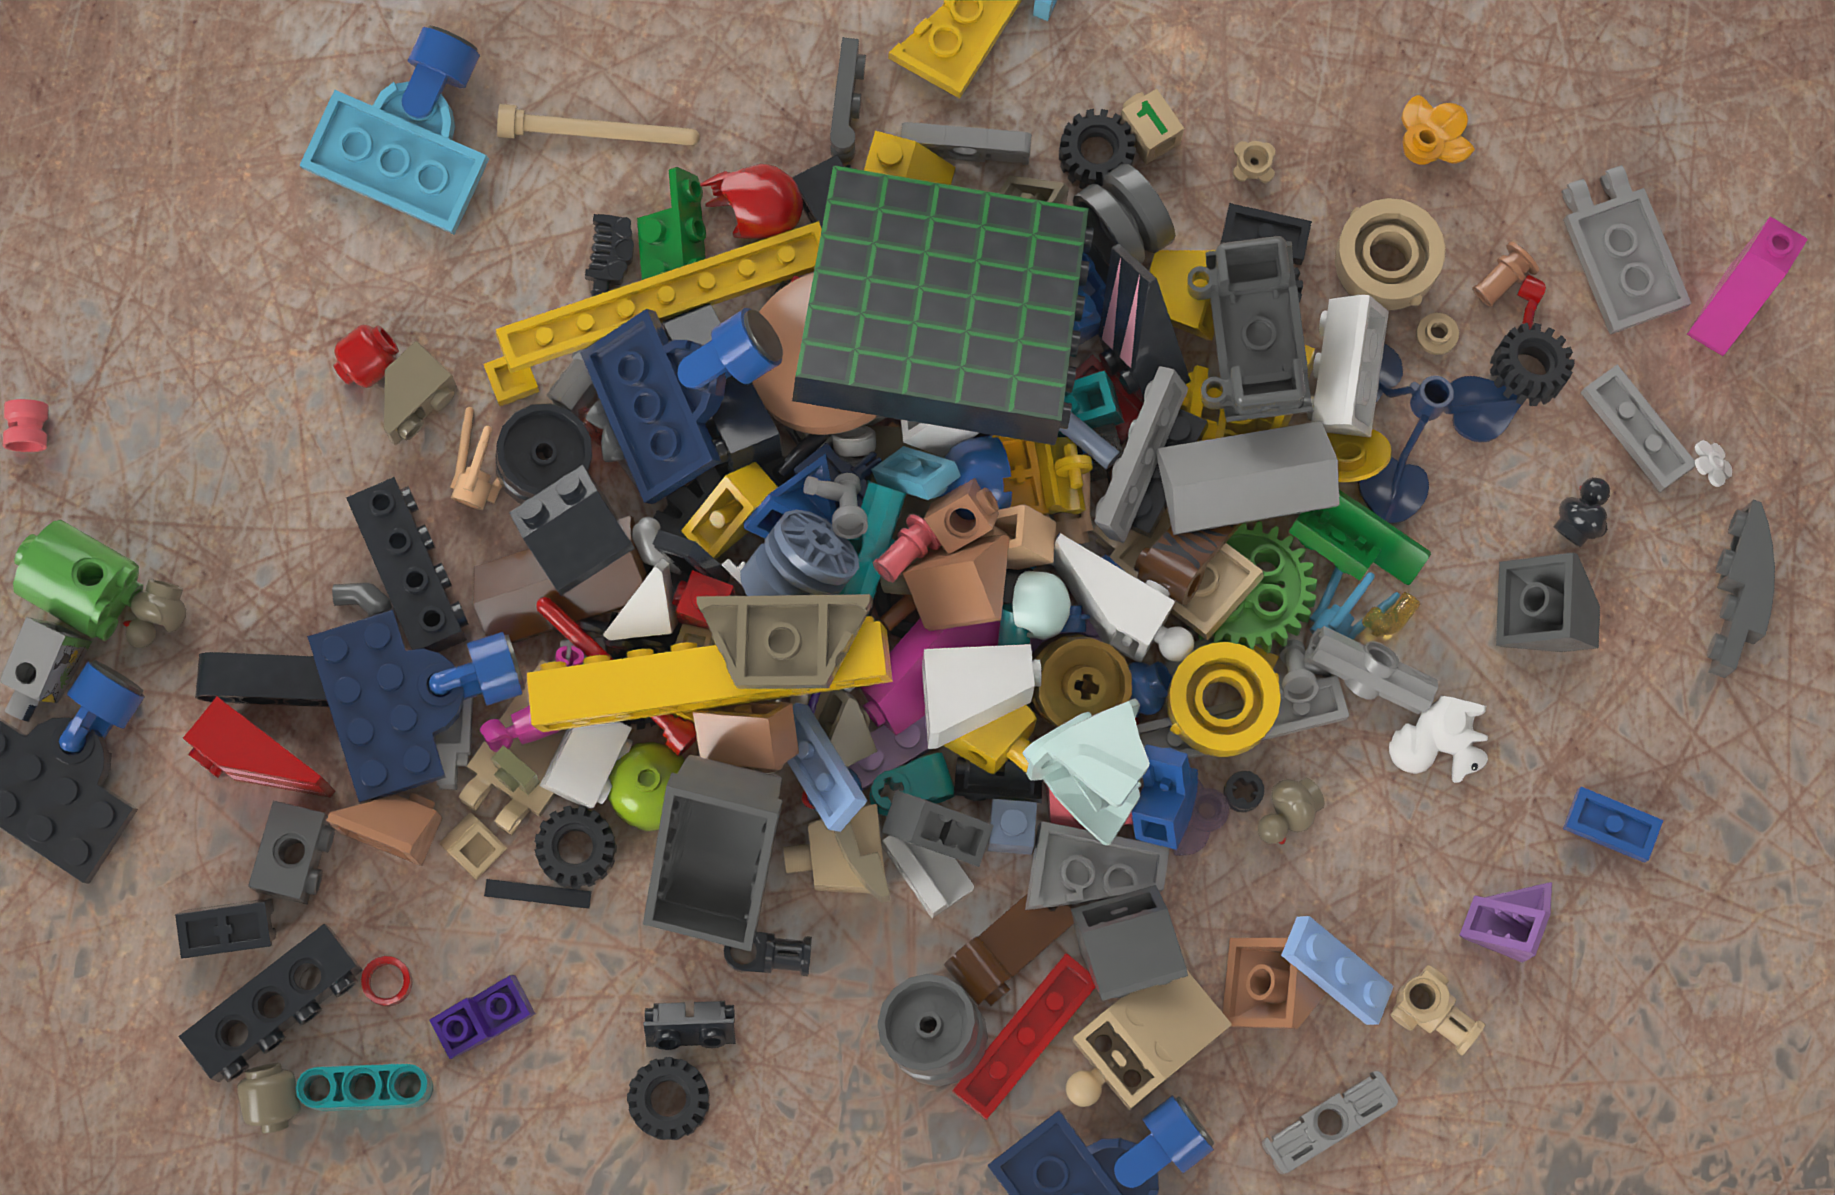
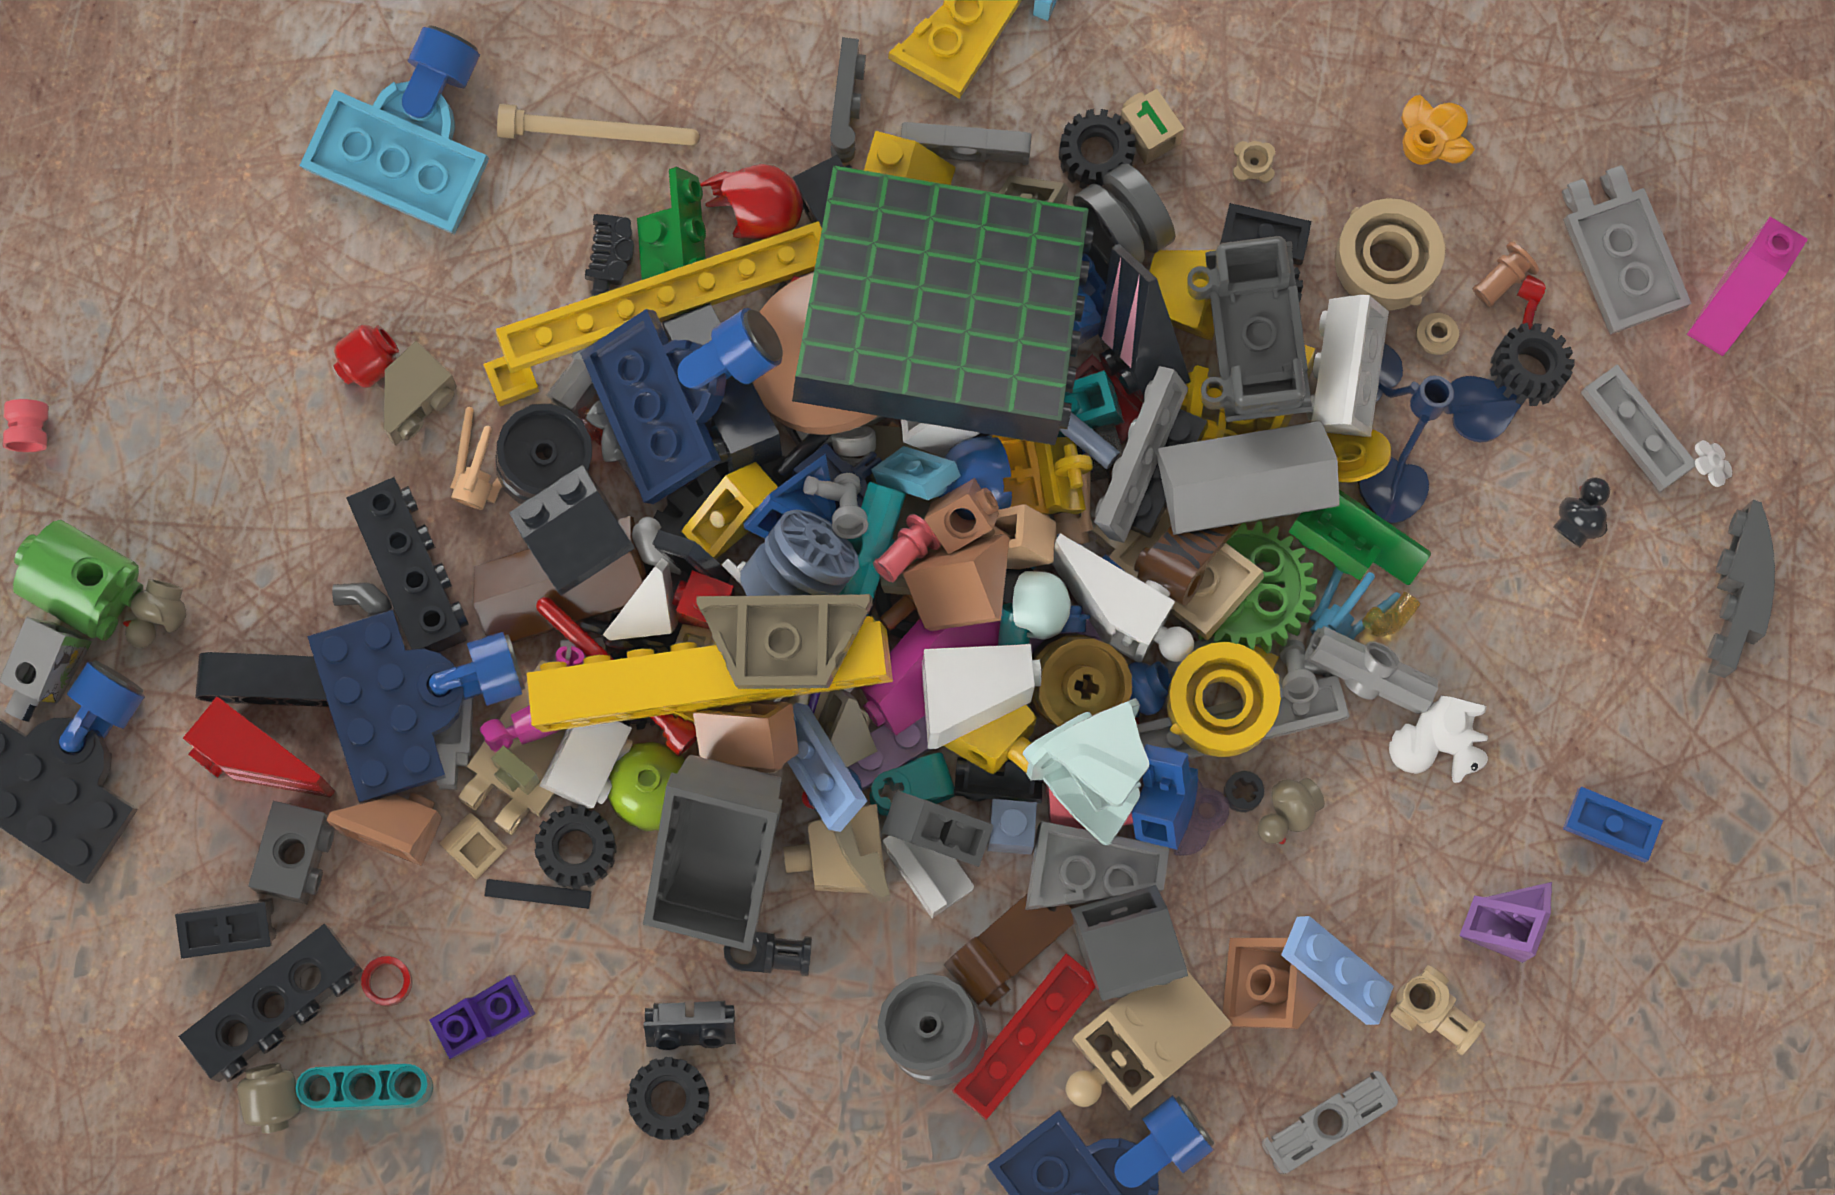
(1547, 605): dark grey slope -> none

